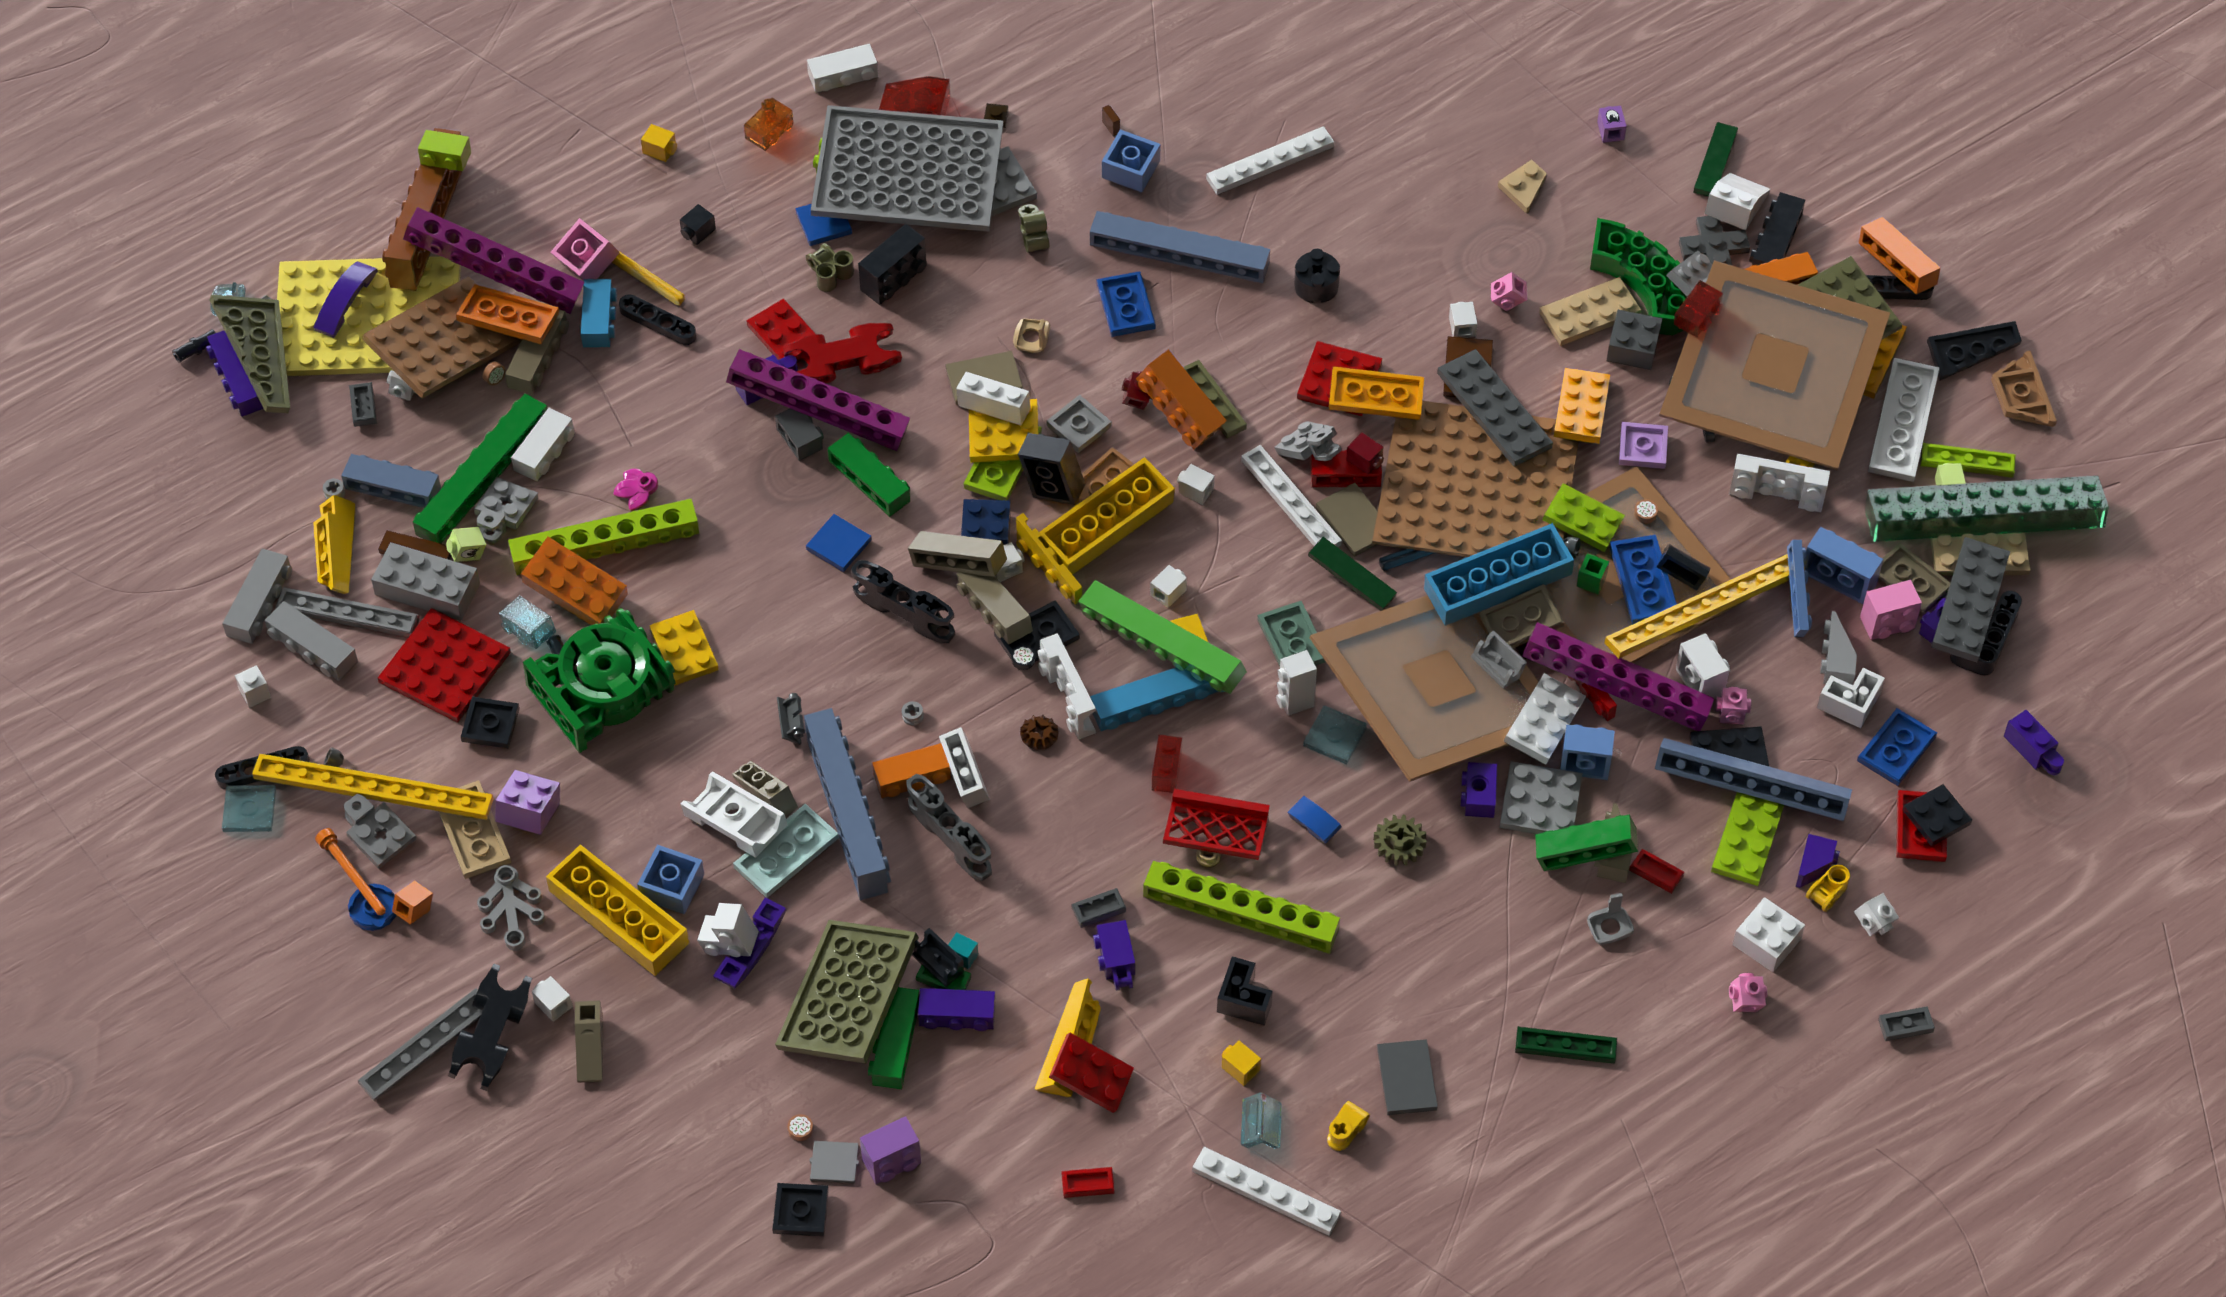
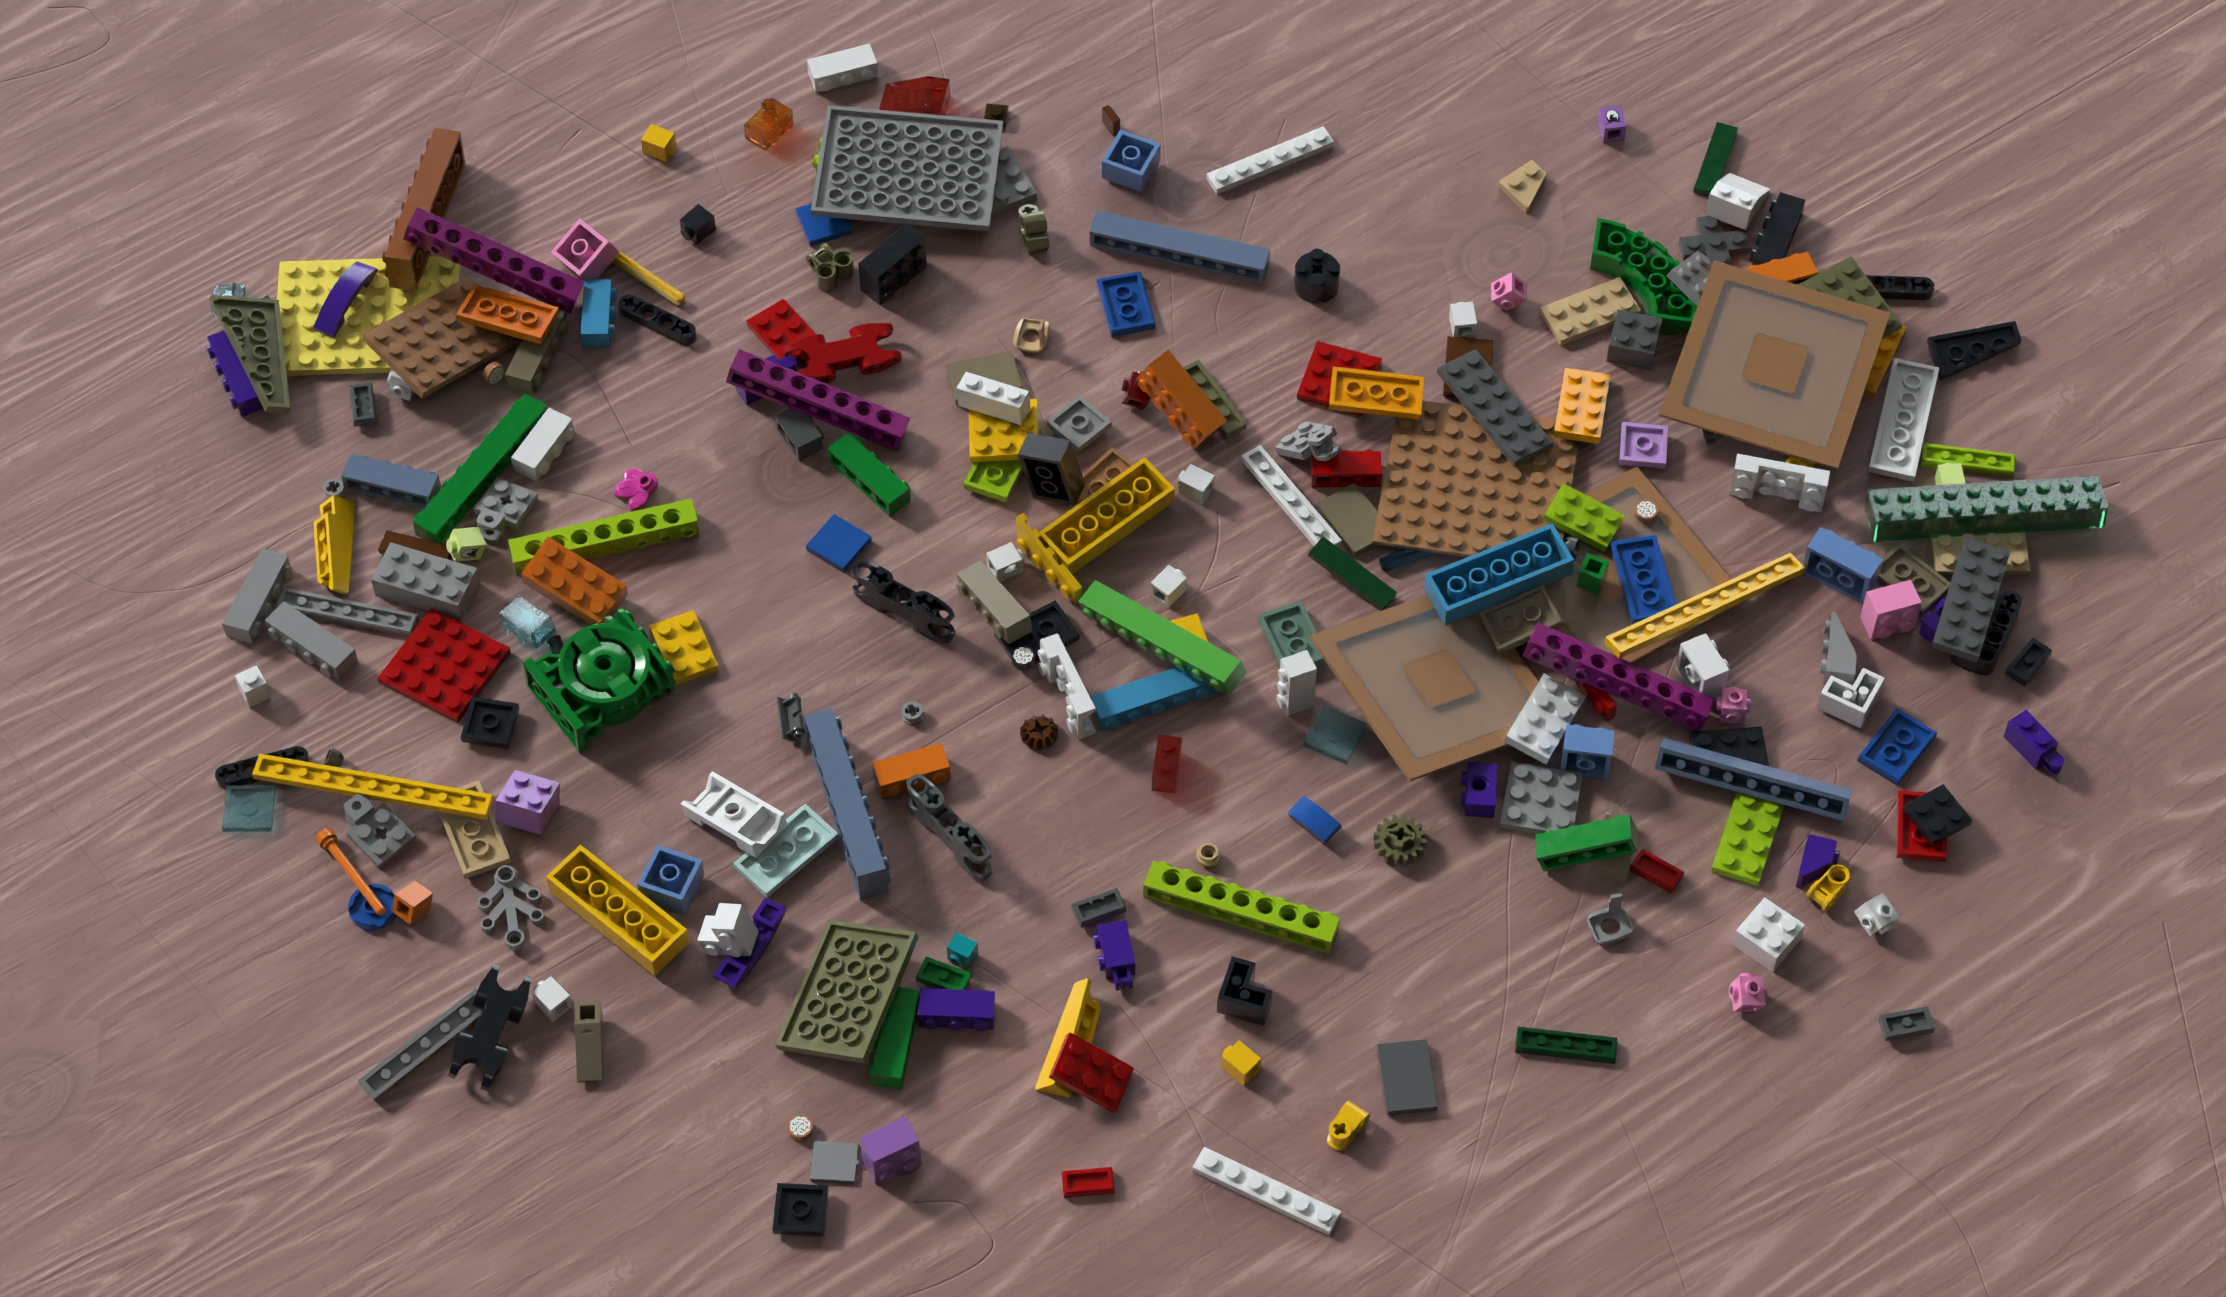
(193, 347): black pin -> none
(444, 150): lime brick -> none
(765, 787): dark tan slope -> none
(938, 958): black hinge -> none
(957, 553): dark tan brick -> none
(964, 767): white brick -> none
(986, 519): dark blue brick -> none
(1219, 809): red fence -> none
(1261, 1121): clear light blue panel -> none
(1365, 453): dark red brick -> none
(1499, 660): light grey hinge -> none
(1683, 567): black brick -> none
(1699, 308): clear red brick -> none
(1799, 597): medium blue plate -> none
(1899, 255): orange brick -> none
(2023, 392): medium nougat wing -> none
(2028, 661): none -> black plate

